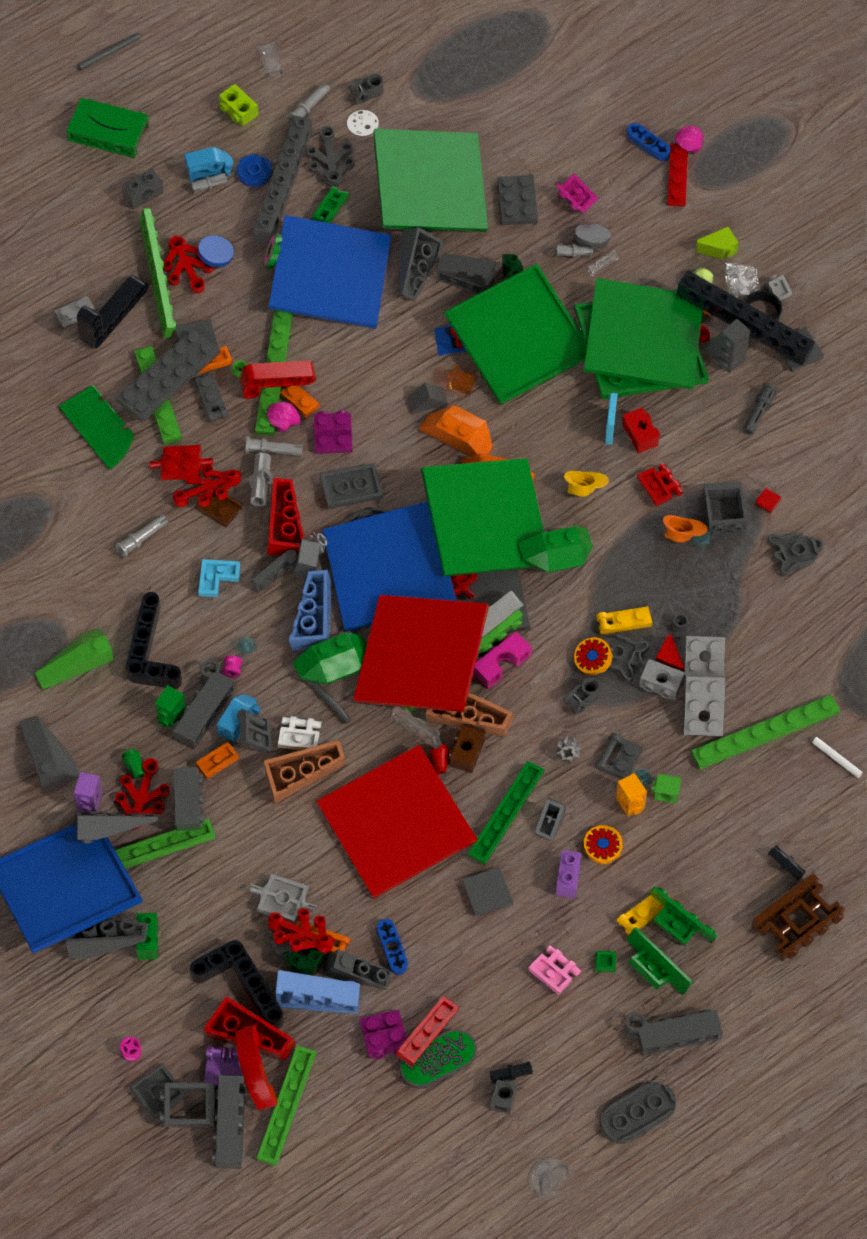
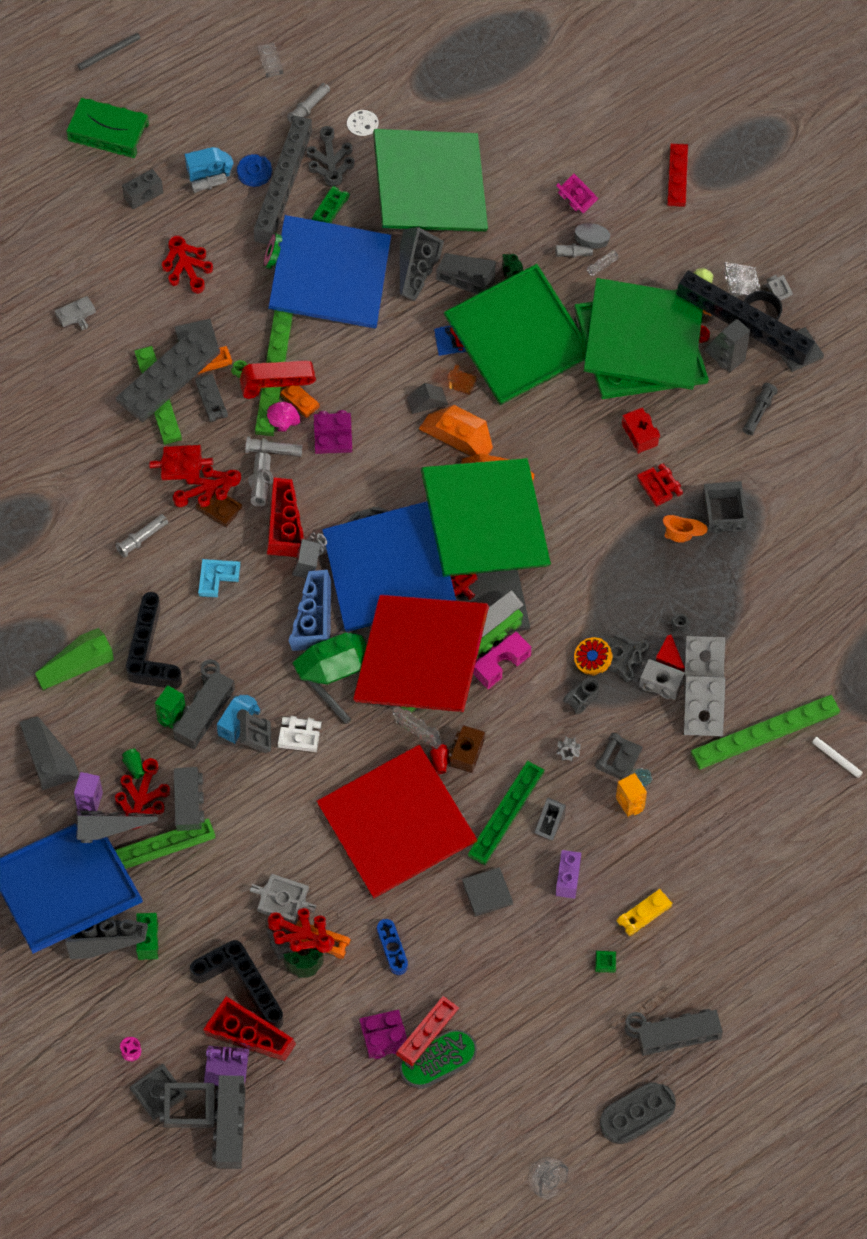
(97, 326): black beam -> none
(99, 425): green piece -> none
(158, 278): bright green plate -> none
(215, 251): tile -> none
(217, 760): orange plate -> none
(232, 666): dark pink wheel -> none
(238, 105): lime brick -> none
(246, 645): clear light blue plate -> none
(252, 1068): red slope -> none
(274, 570): dark grey plate -> none
(287, 1106): bright green plate -> none
(299, 769): nougat wedge -> none
(316, 993): medium blue wedge -> none
(351, 486): dark grey plate -> none
(352, 968): dark grey slope -> none
(366, 88): dark grey piece -> none
(477, 714): nougat wedge -> none
(503, 1104): dark grey brick -> none
(511, 1072): black pin -> none
(517, 200): dark grey plate -> none
(551, 974): bright pink plate -> none
(557, 549): green wedge -> none
(584, 483): yellow piece -> none
(603, 844): tile -> none
(611, 418): medium azure tile -> none
(624, 620): yellow plate -> none
(646, 134): blue beam -> none
(655, 964): green bracket -> none
(666, 788): bright green brick -> none
(678, 921): green bracket -> none
(690, 138): dark pink hair -> none
(703, 539): clear light blue plate -> none
(718, 244): lime slope -> none
(768, 500): red tile -> none
(787, 862): black pin -> none
(788, 905): reddish brown fence -> none
(795, 551): dark grey tile -> none

